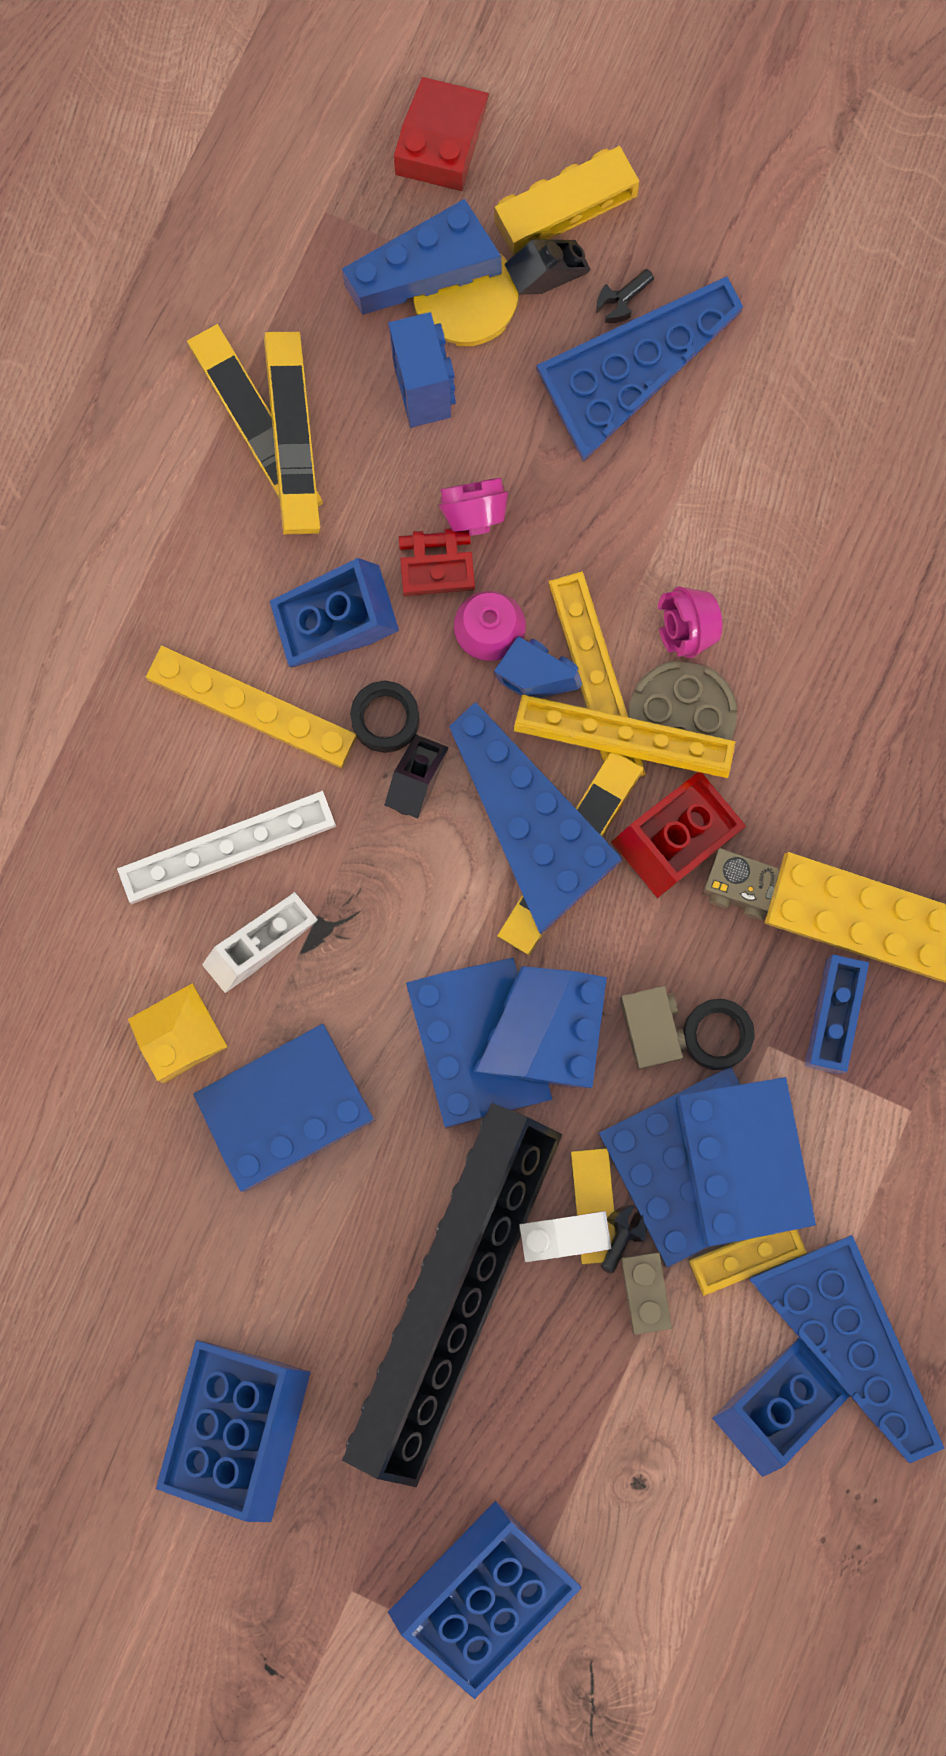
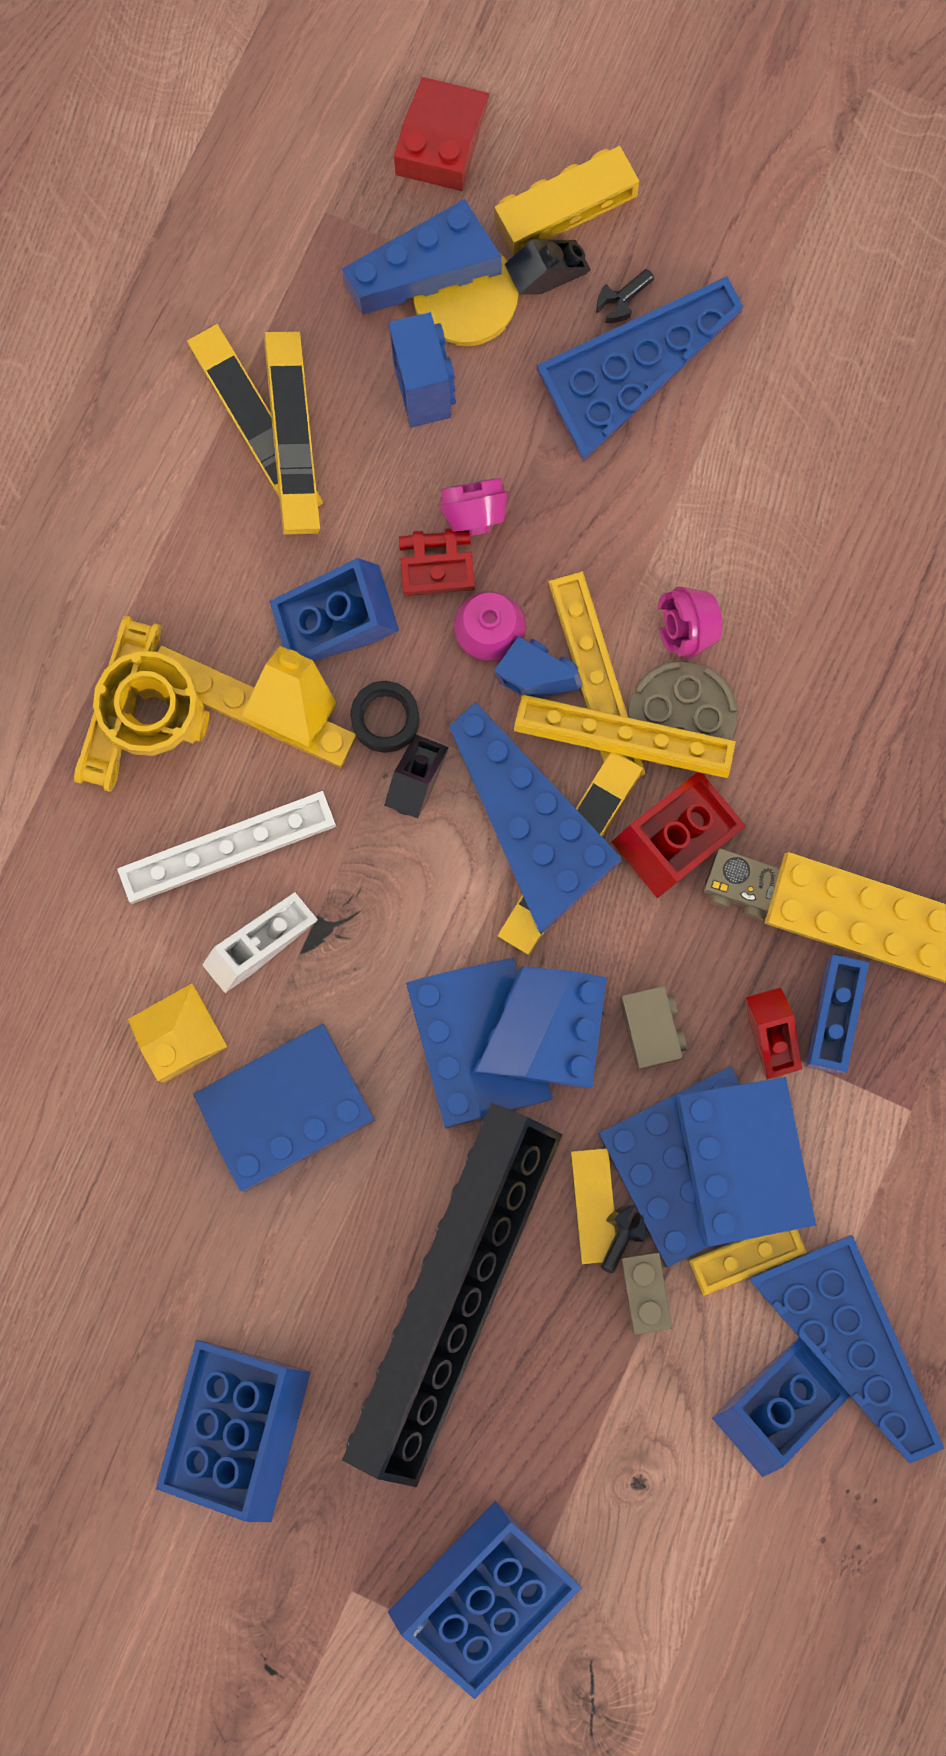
(133, 672): none -> yellow piece
(290, 697): none -> yellow slope
(565, 1236): white slope -> none
(735, 1012): black tyre -> none
(774, 1032): none -> red slope

